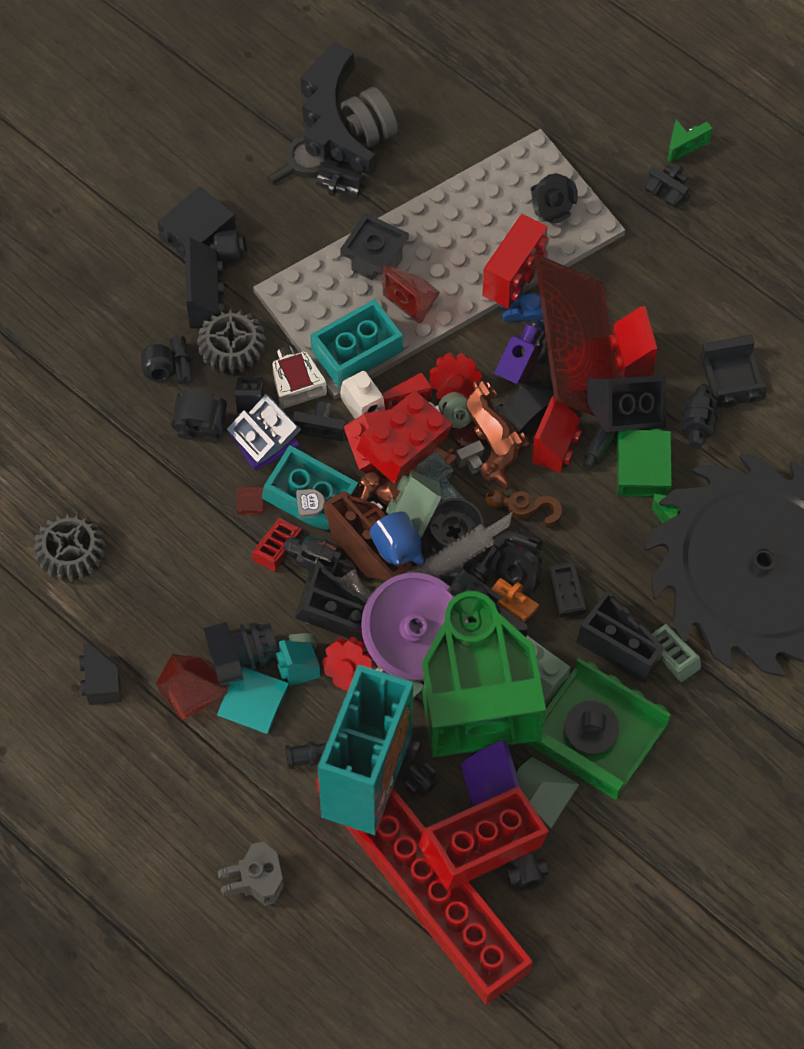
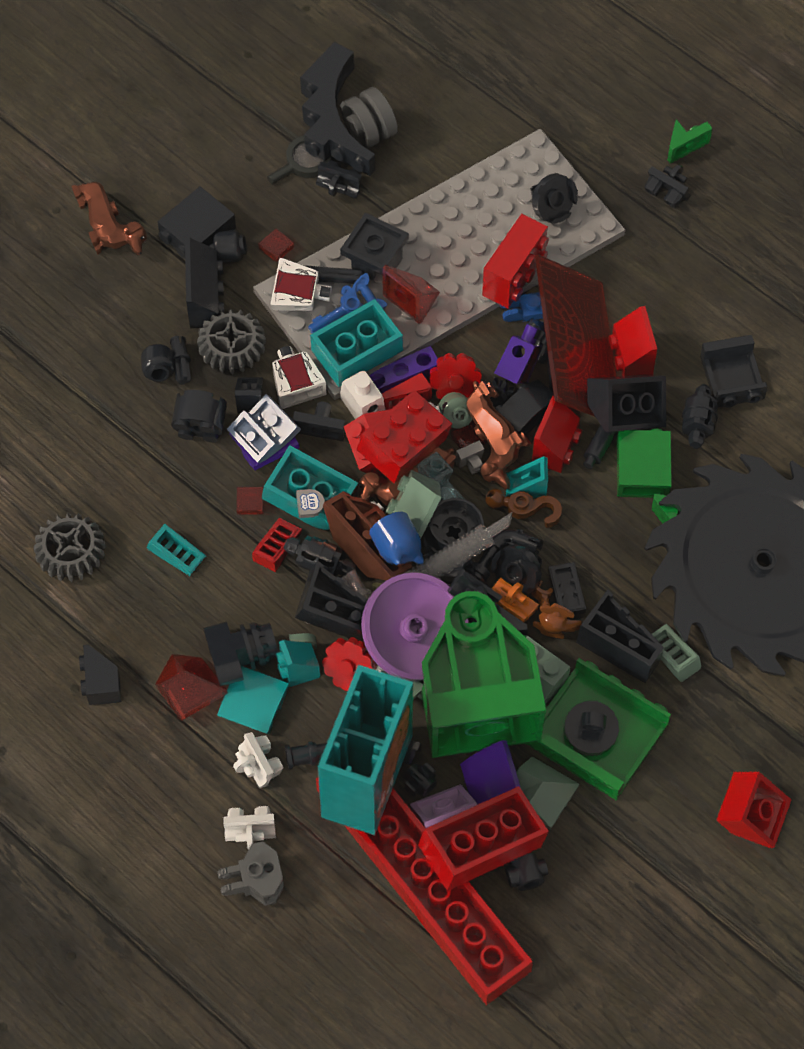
(102, 214): none -> copper animal
(174, 538): none -> teal slope
(249, 827): none -> white hips
(253, 761): none -> white hips
(276, 245): none -> clear red tile
(297, 287): none -> torso
(337, 275): none -> black axle
(348, 301): none -> blue piece
(404, 369): none -> dark purple leg
(442, 805): none -> lavender slope
(501, 385): none -> black gear
(530, 478): none -> teal slope
(553, 617): none -> dark orange piece
(754, 808): none -> red slope

